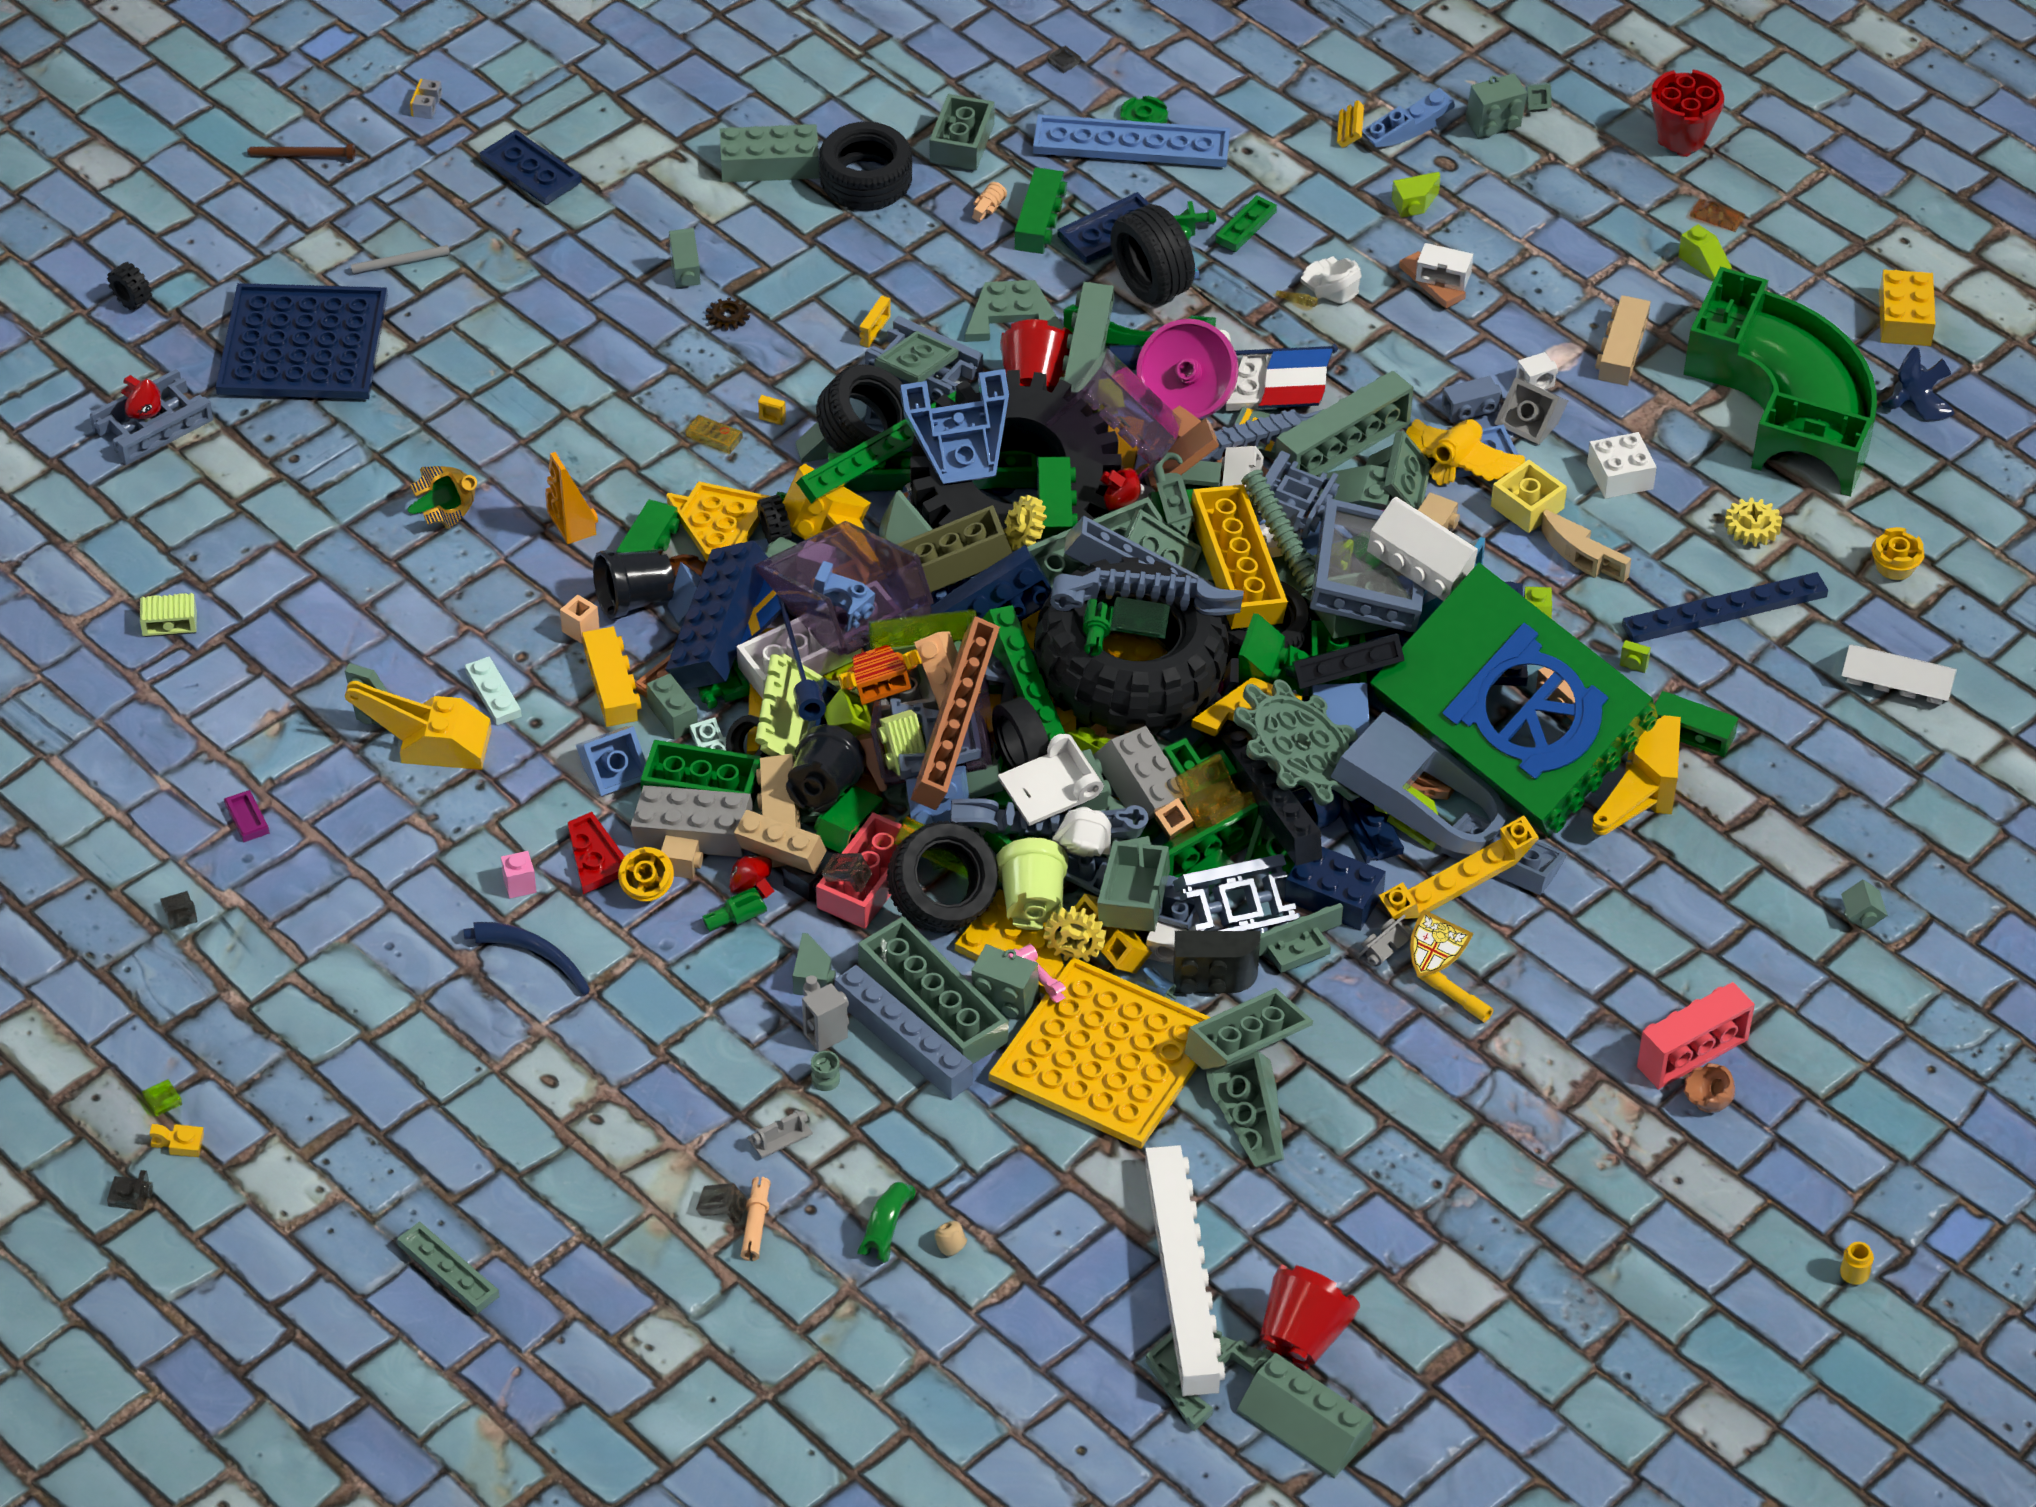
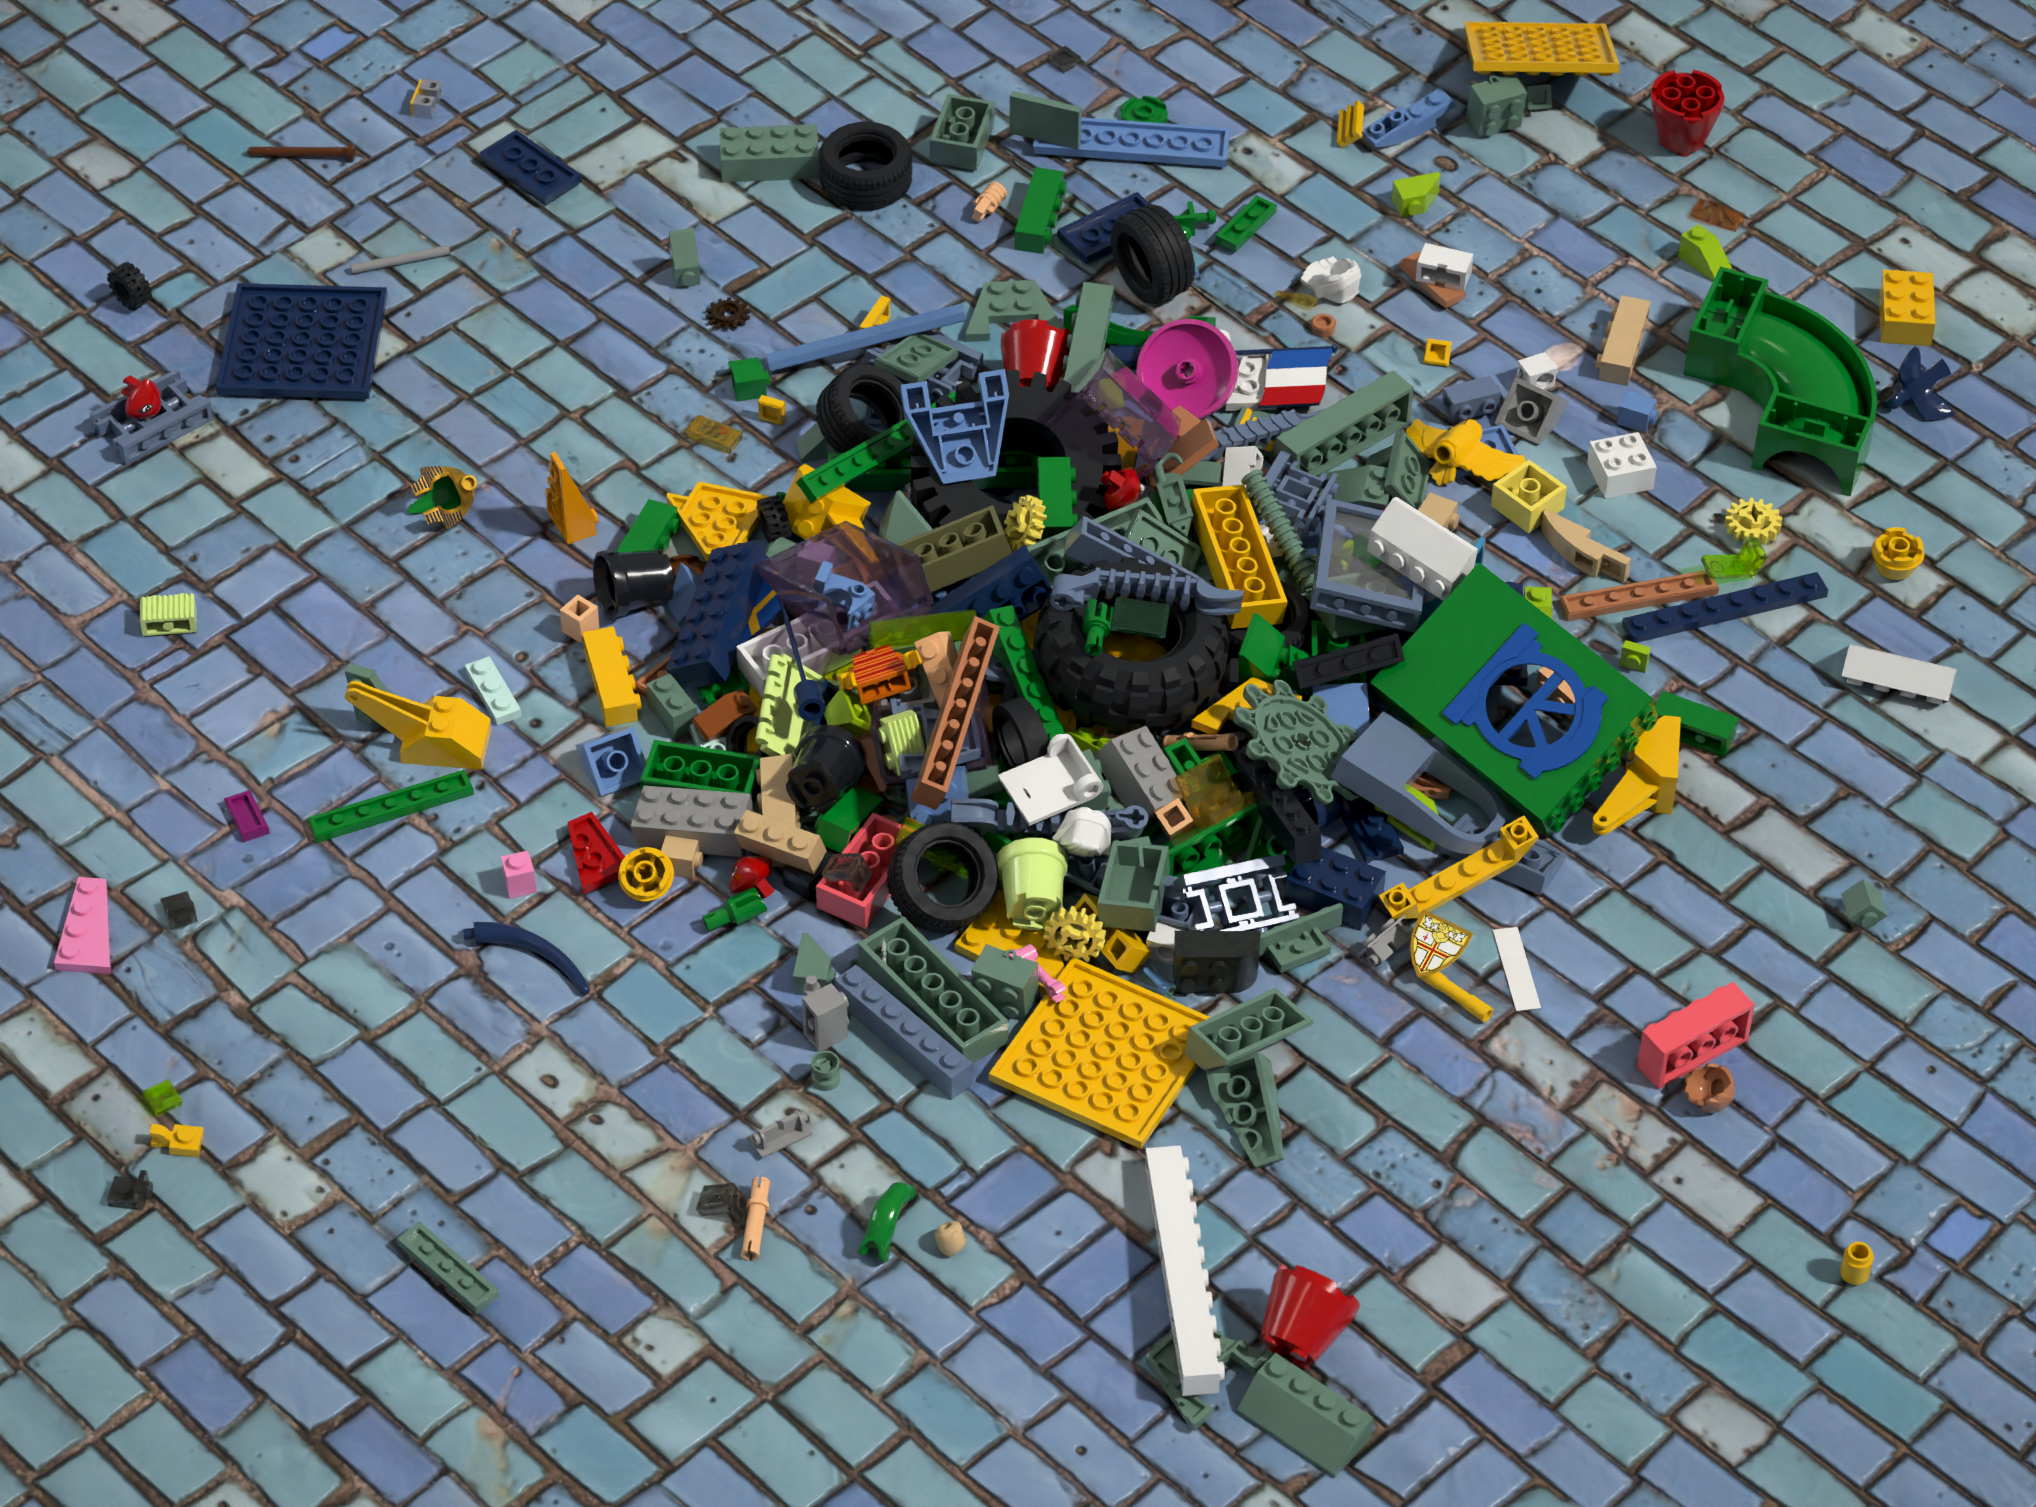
(86, 930): none -> bright pink wing
(390, 806): none -> green tile
(719, 717): none -> dark orange slope
(748, 379): none -> green brick
(866, 337): none -> medium blue tile
(1045, 120): none -> sand green tile
(1205, 742): none -> light nougat pin
(1323, 325): none -> nougat tile
(1437, 352): none -> yellow slope
(1516, 969): none -> white sticker
(1540, 48): none -> yellow plate
(1637, 412): none -> medium blue brick
(1638, 595): none -> nougat tile
(1741, 565): none -> clear neon green bracket

